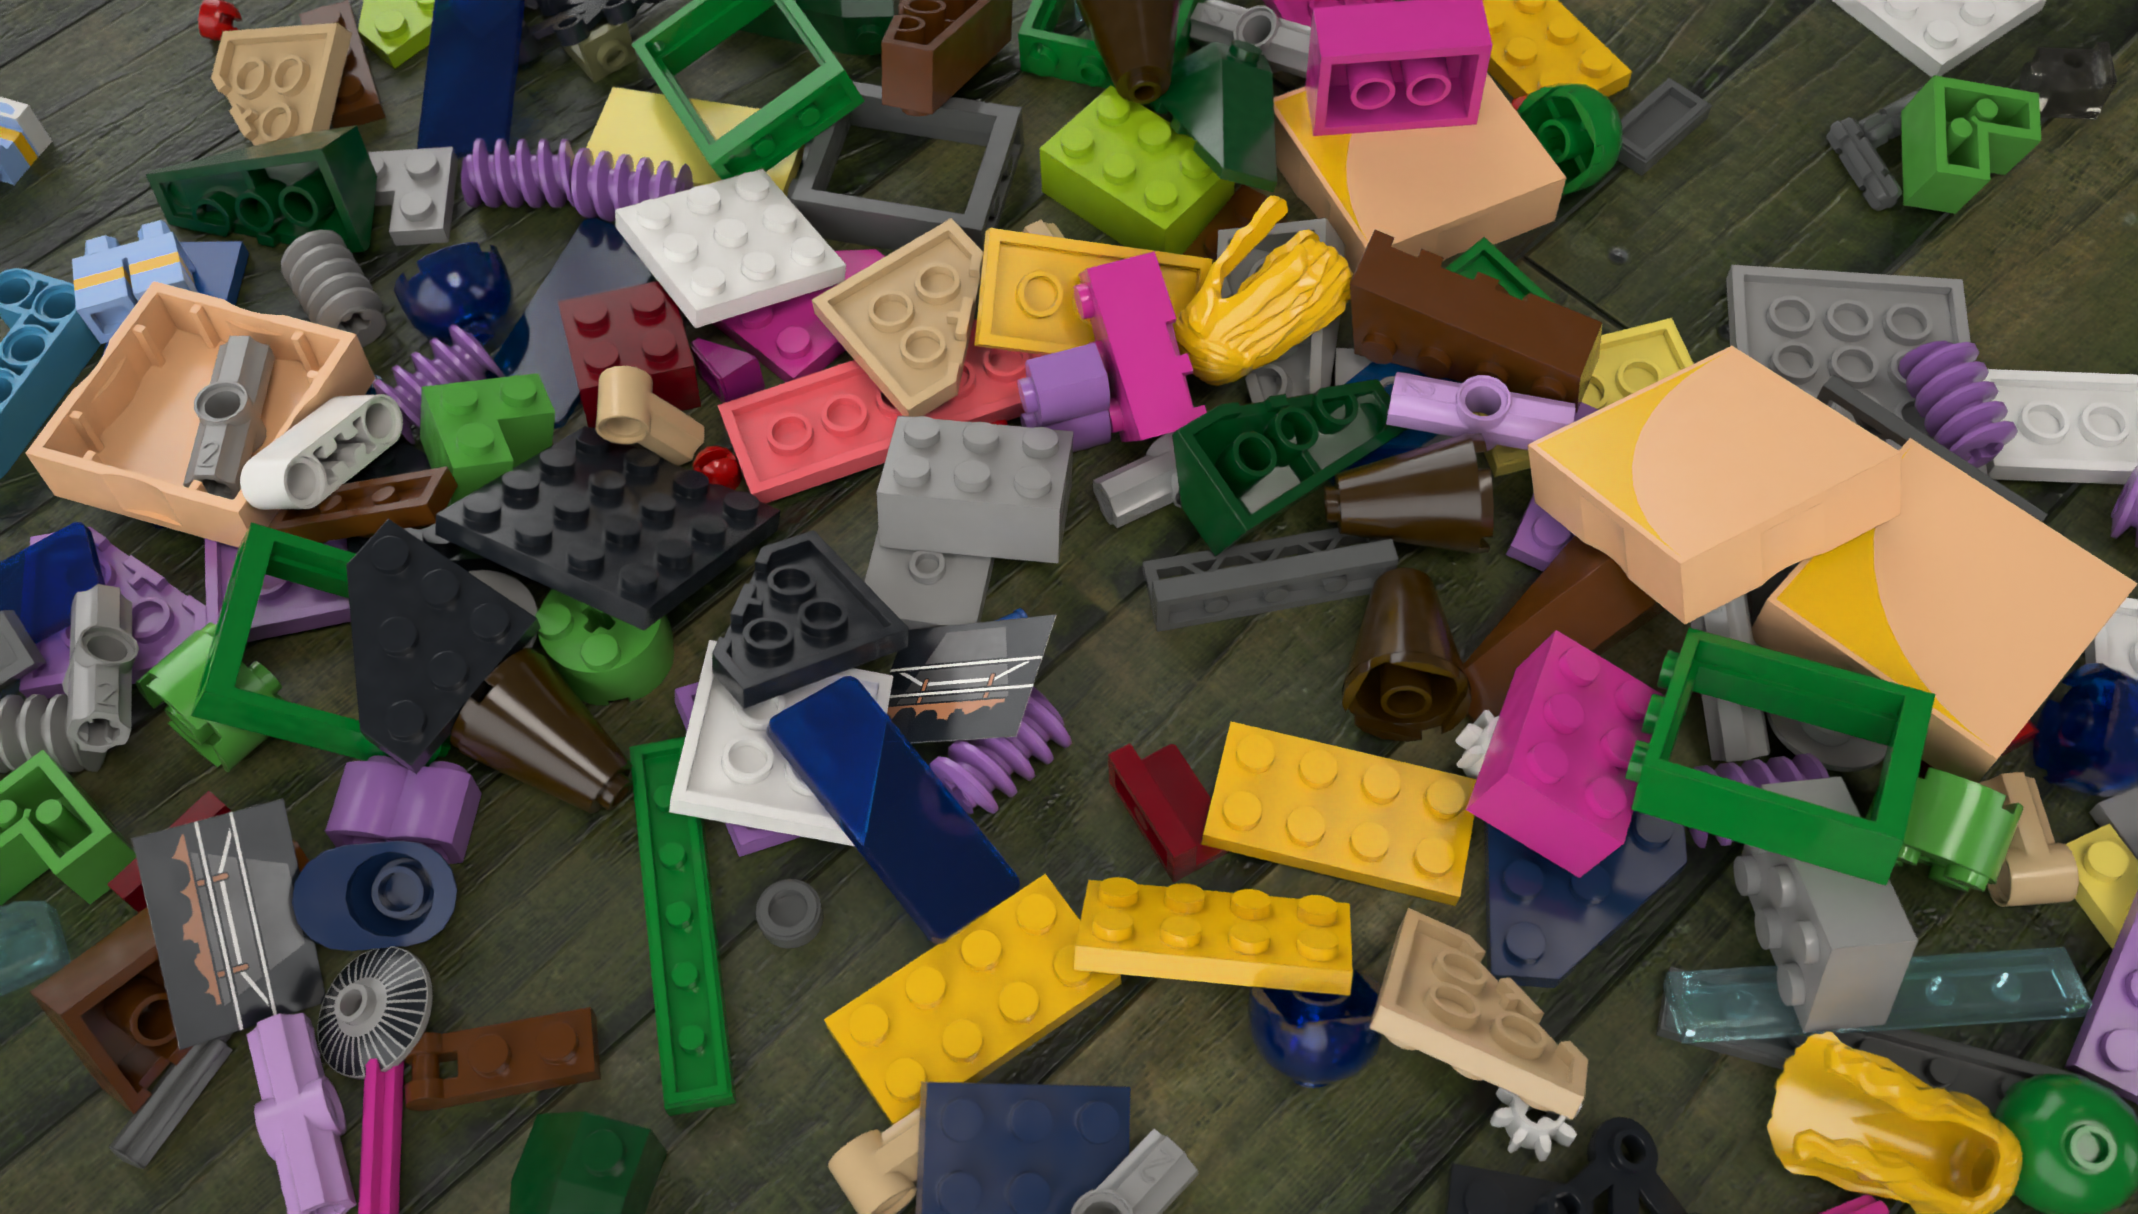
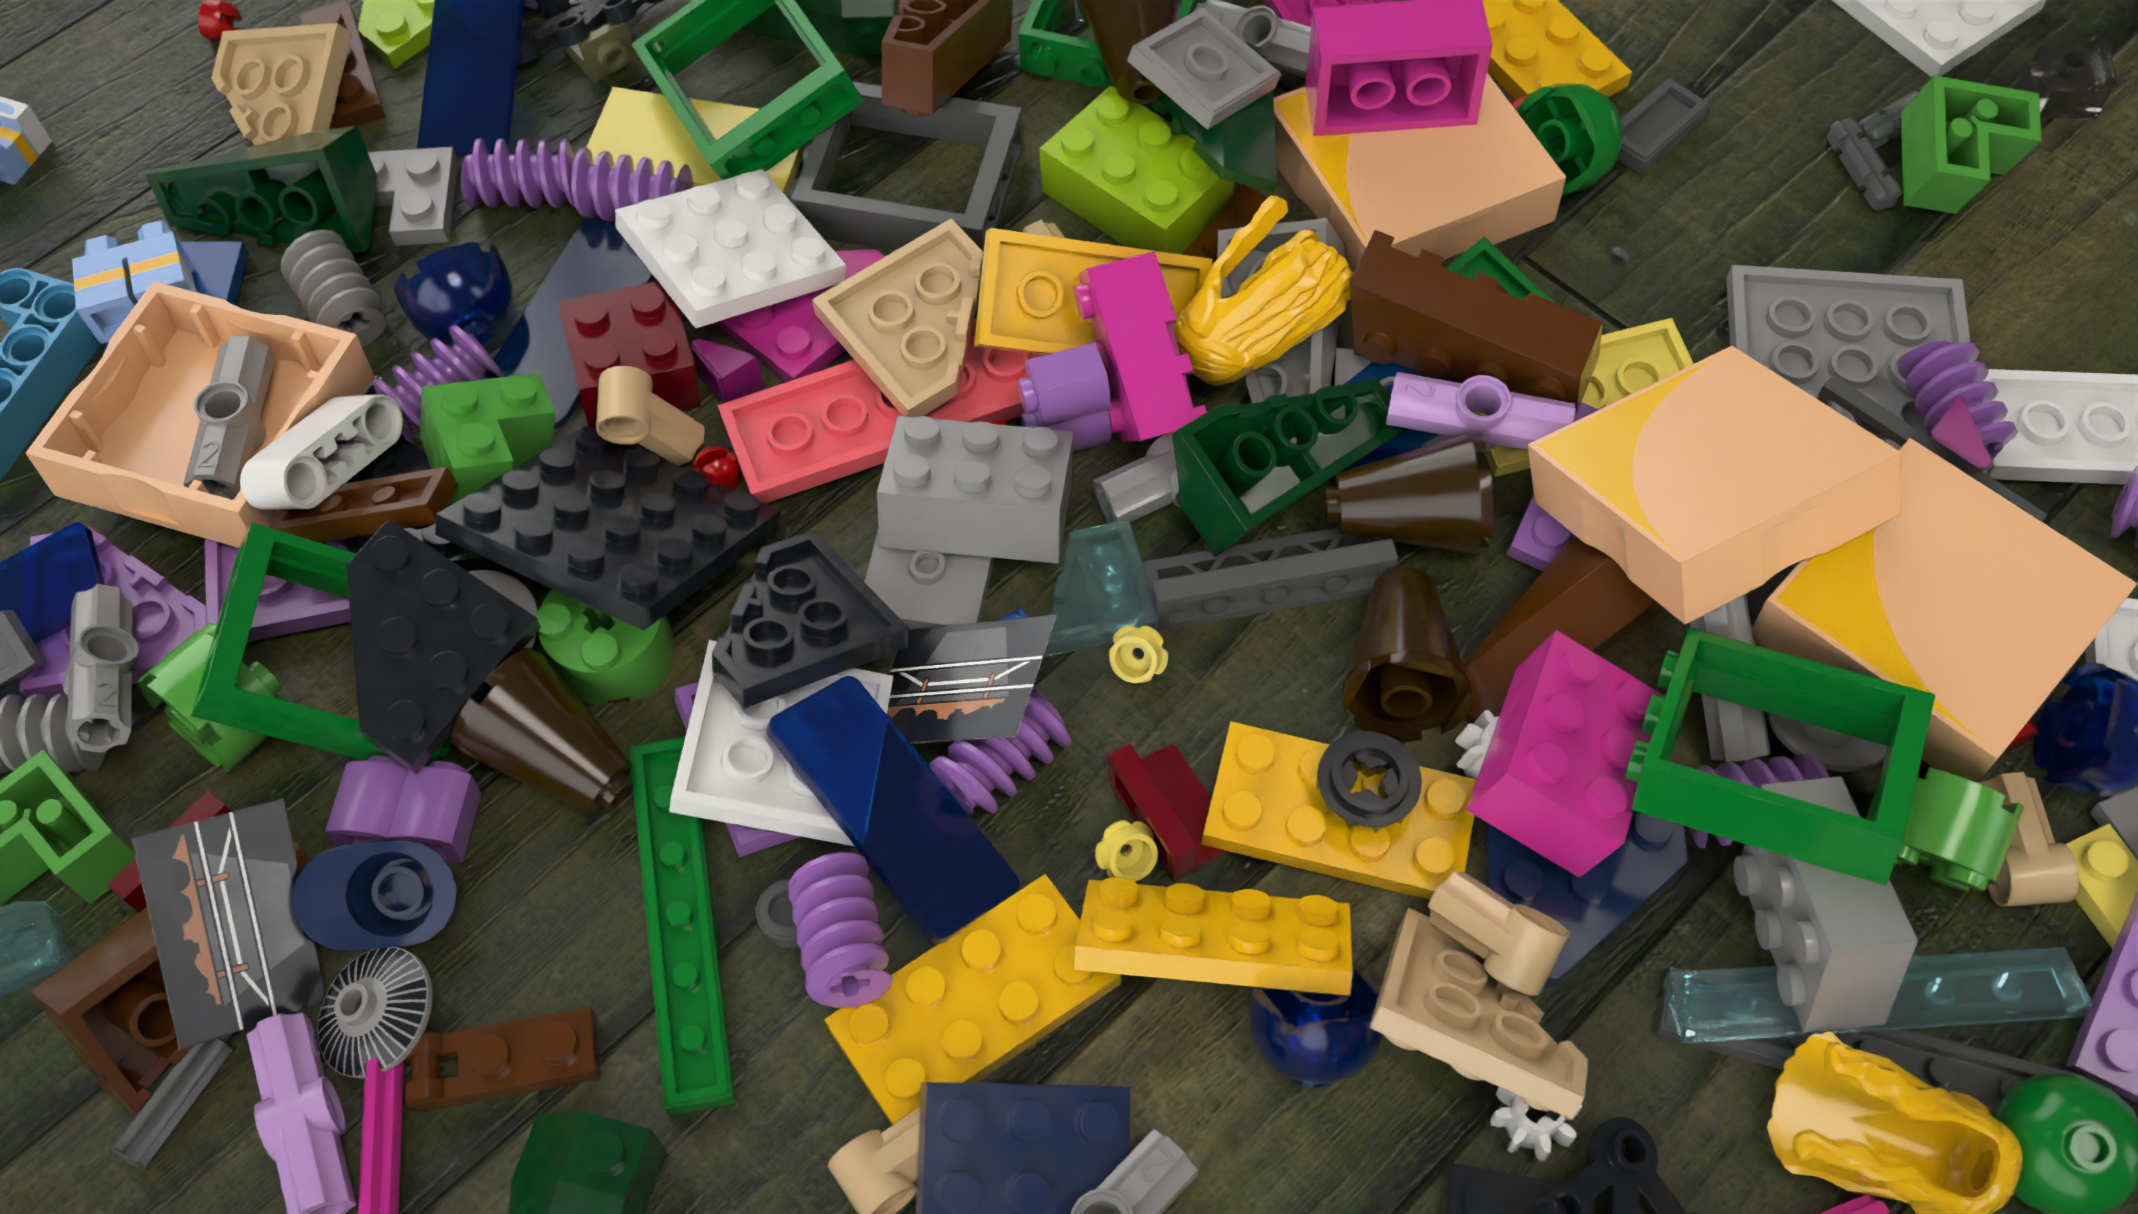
(839, 931): none -> medium lavender piece
(1099, 589): none -> clear light blue wing
(1130, 667): none -> light yellow plate
(1136, 860): none -> light yellow plate
(1204, 67): none -> light grey plate
(1372, 755): none -> black gear
(1513, 939): none -> tan piece
(1960, 435): none -> magenta slope

